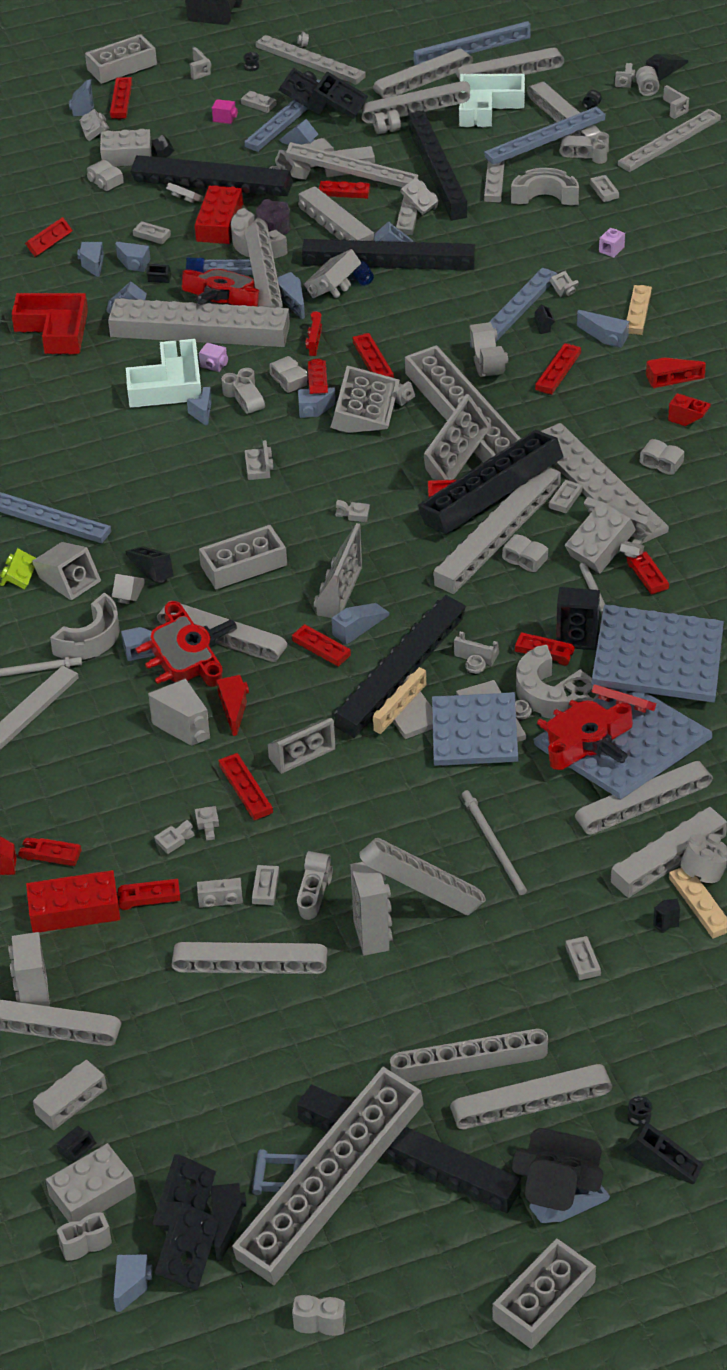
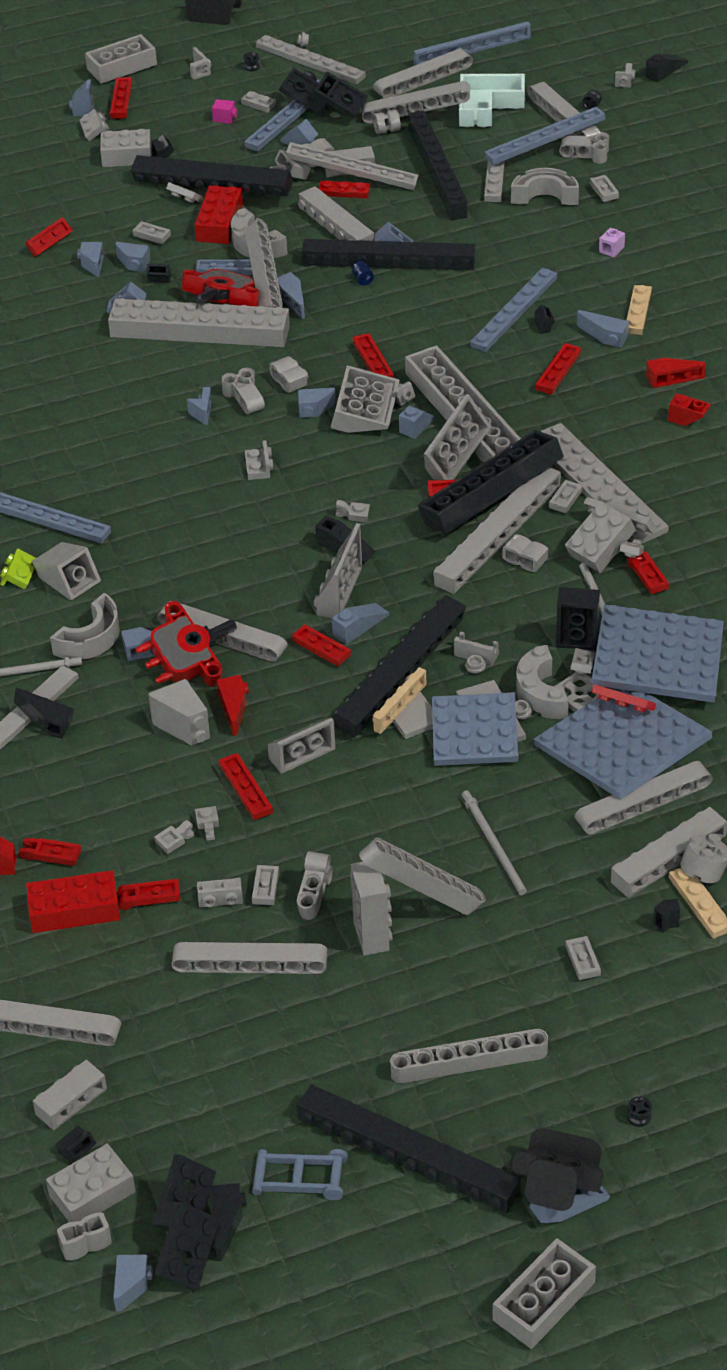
(29, 969): light grey brick -> none
(45, 713): none -> black slope
(56, 315): red piece -> none
(104, 175): light grey brick -> none
(127, 588): light grey slope -> none
(152, 563): black slope -> none
(168, 382): light aqua piece -> none
(195, 264): clear blue bracket -> none
(213, 357): lavender brick -> none
(243, 556): light grey brick -> none
(275, 215): clear purple brick -> none
(314, 333): red plate -> none
(317, 376): red plate -> none
(320, 1315): light grey brick -> none
(327, 1175): light grey brick -> none
(333, 274): light grey piece -> none
(333, 533): none -> black slope
(407, 217): light grey plate -> none
(414, 421): none -> sand blue slope
(420, 196): light grey bracket -> none
(489, 358): light grey brick -> none
(517, 64): light grey beam -> none
(530, 1096): light grey beam -> none
(559, 650): red plate -> none
(563, 284): light grey bracket -> none
(582, 661): none -> light grey plate
(585, 731): red piece -> none
(647, 81): light grey wheel -> none
(663, 457): light grey brick -> none
(663, 1154): black slope -> none
(669, 140): light grey tile -> none
(678, 102): light grey bracket -> none

